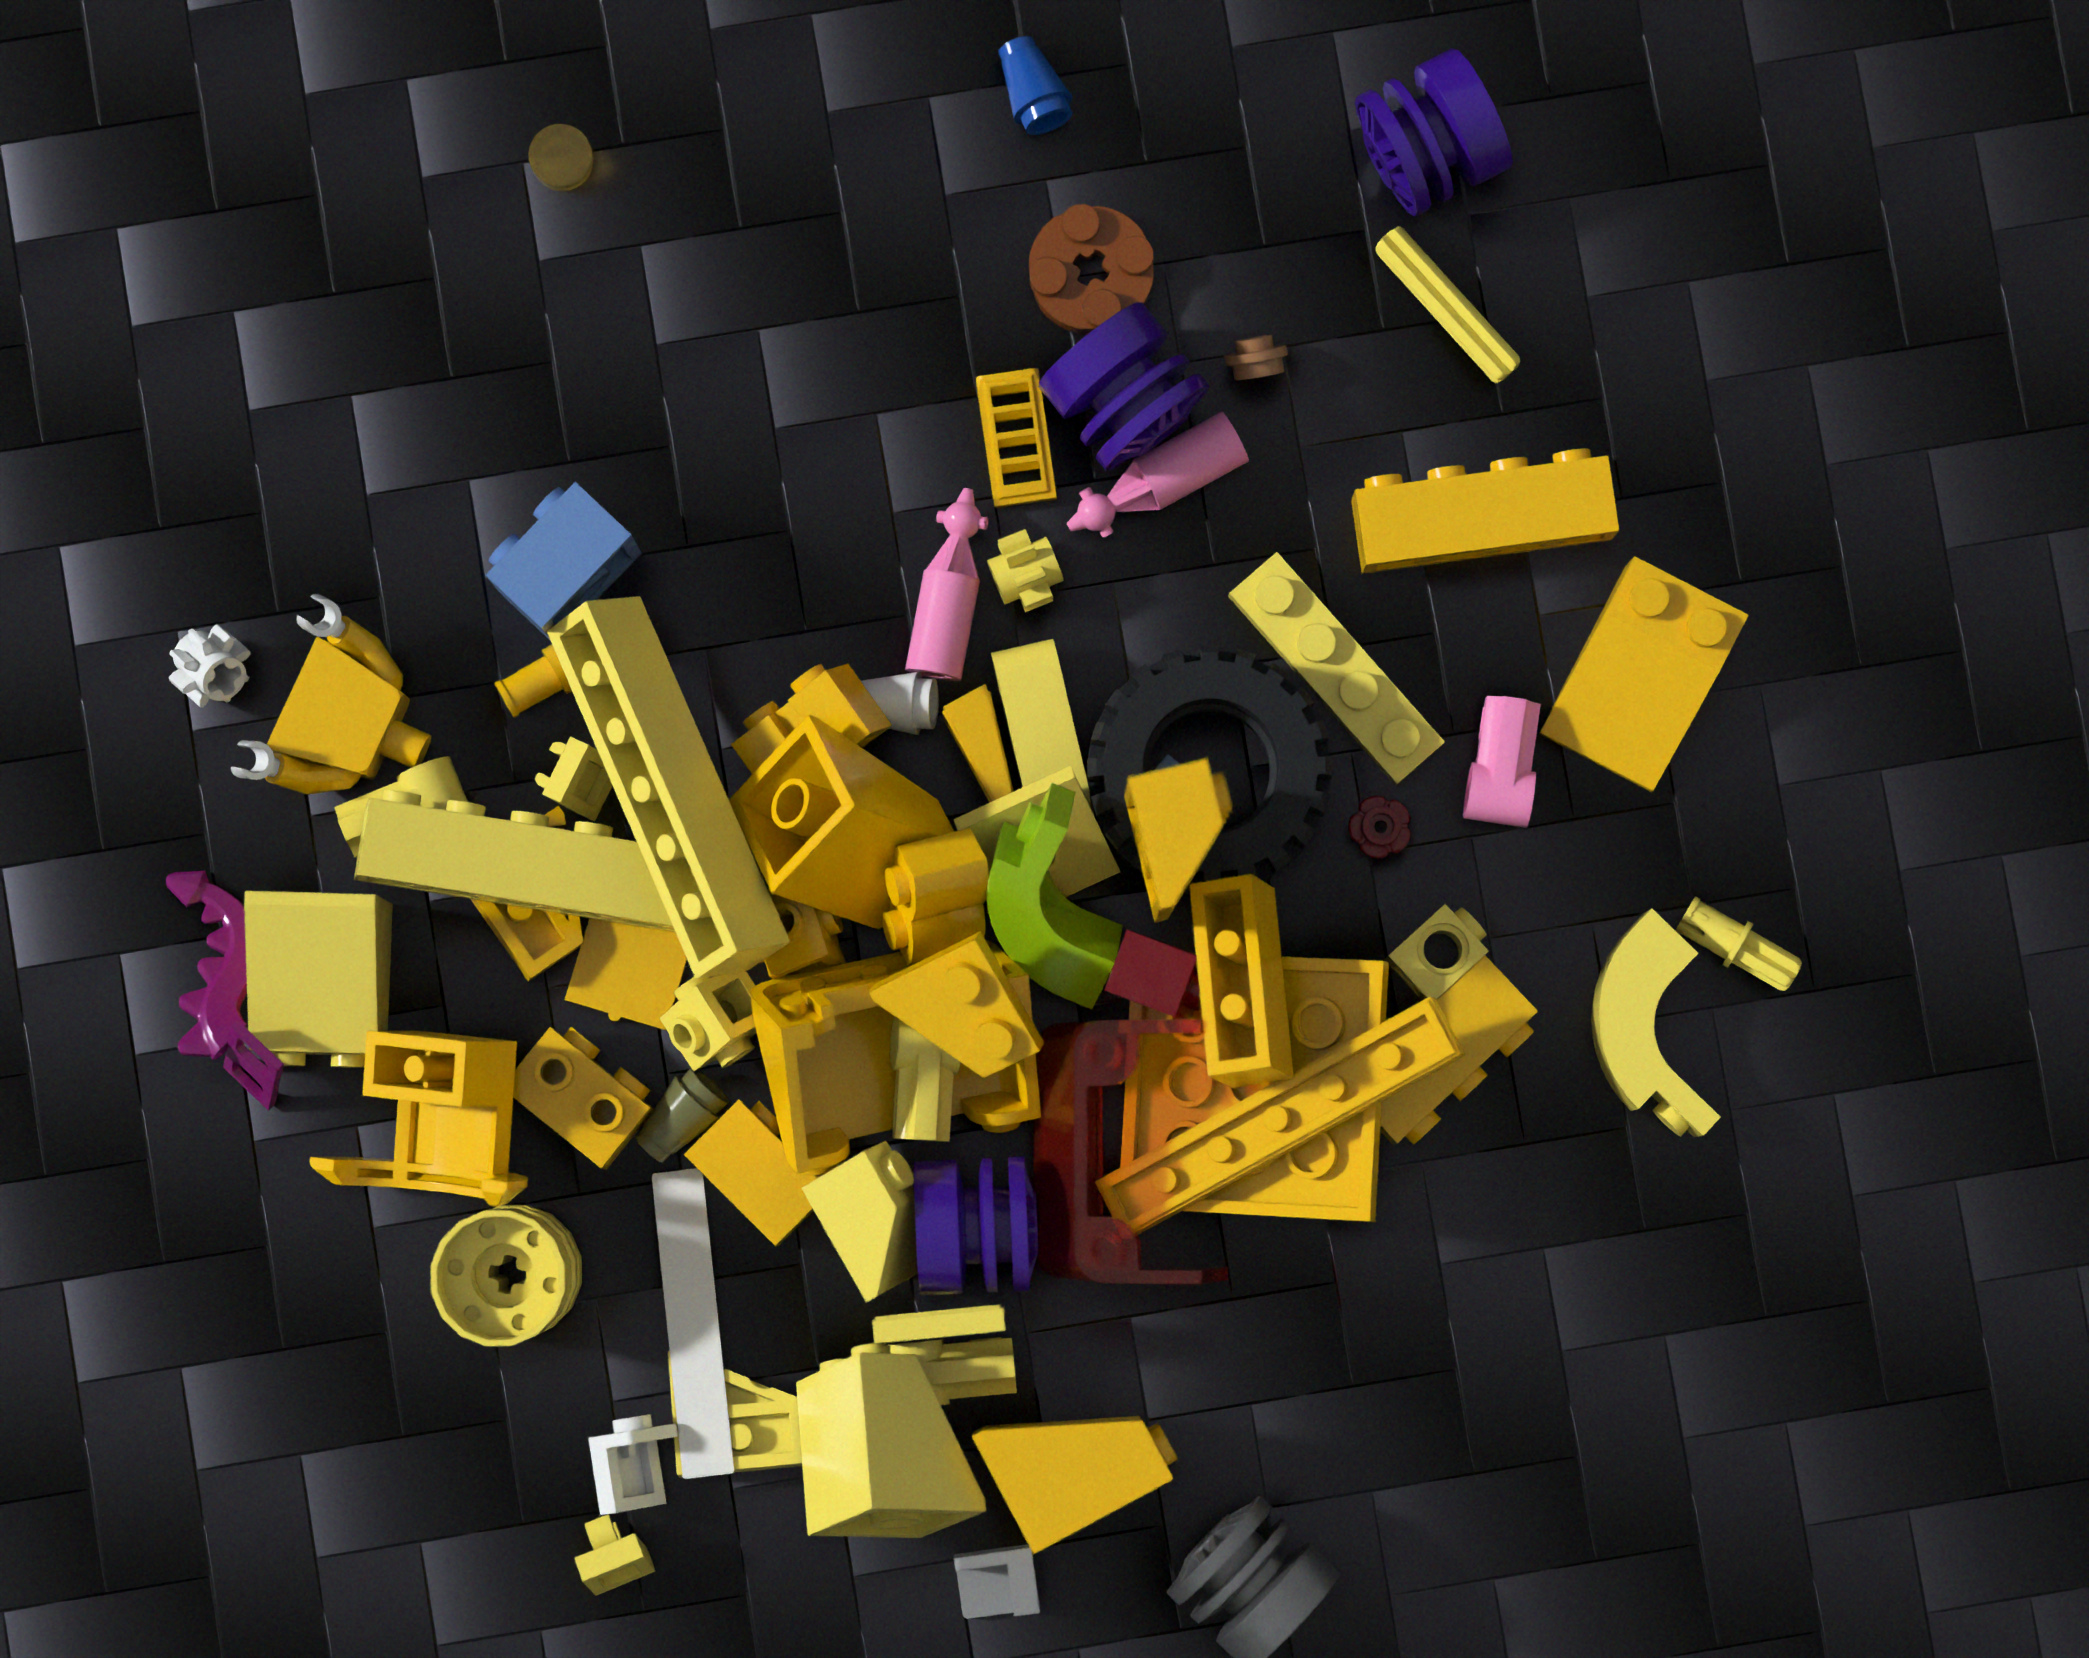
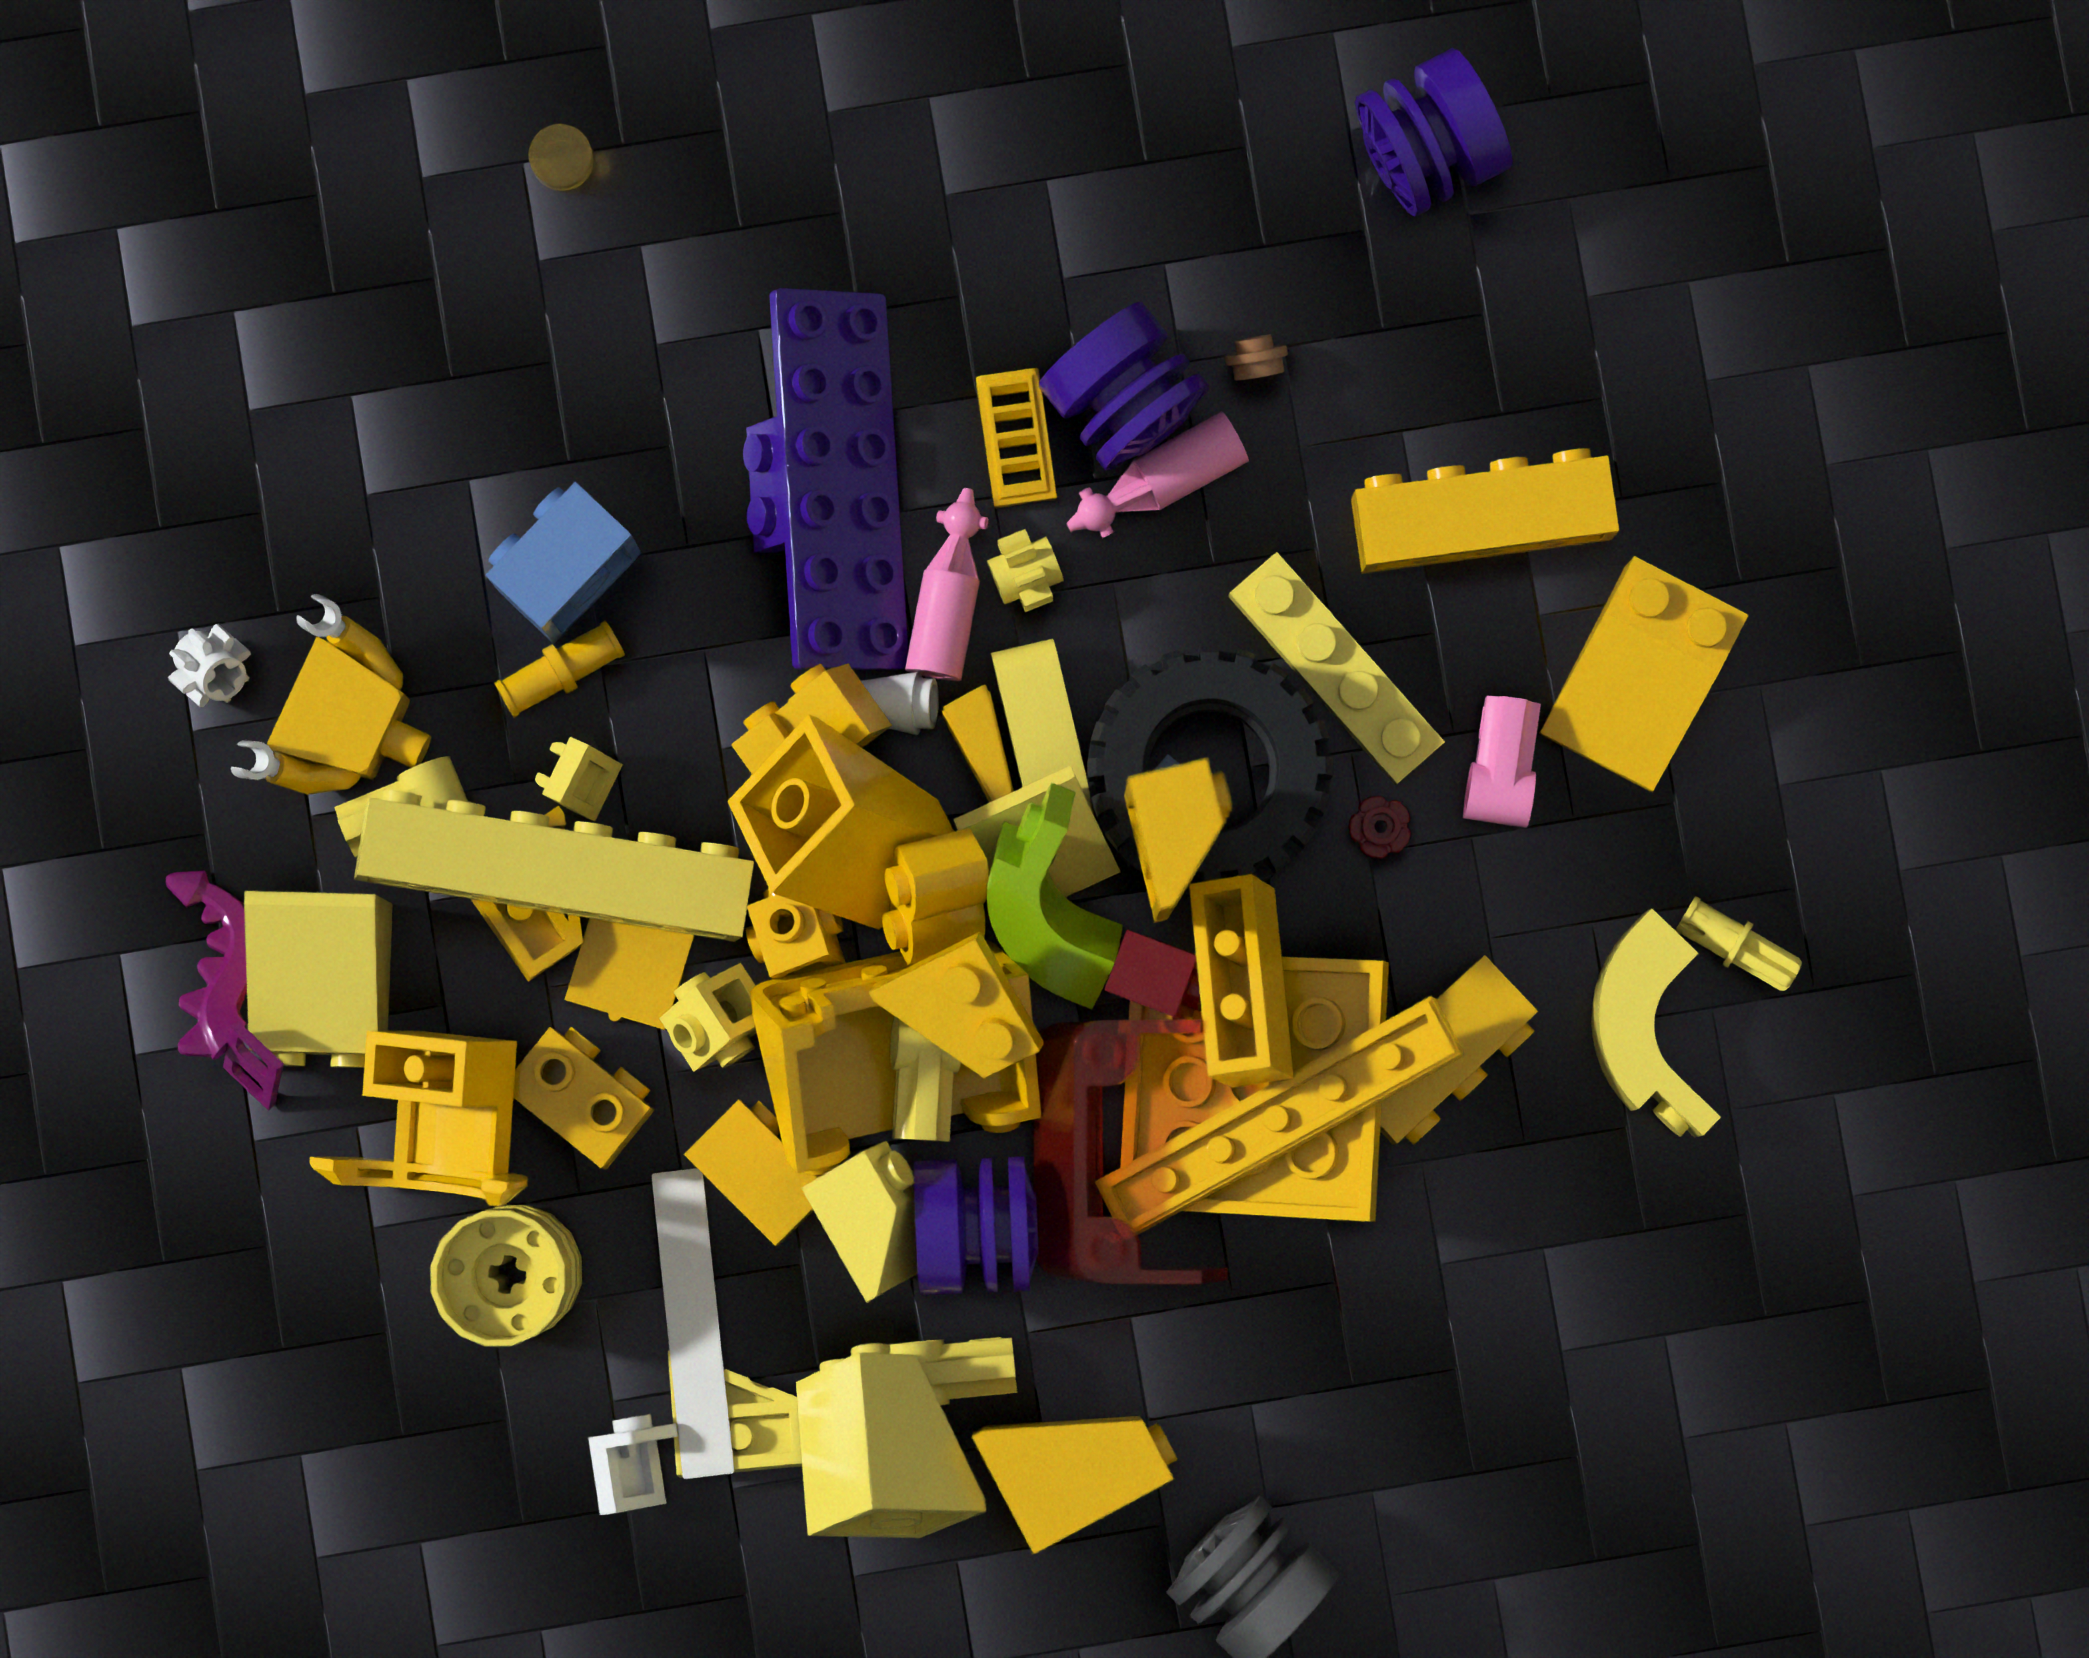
(613, 1558): light yellow tile -> none
(668, 786): light yellow brick -> none
(682, 1114): olive cone -> none
(830, 480): none -> dark purple bracket
(939, 1323): light yellow tile -> none
(997, 1582): light grey panel -> none
(1034, 88): blue cone -> none
(1079, 234): dark orange plate -> none
(1415, 970): light yellow brick -> none
(1447, 304): light yellow axle -> none

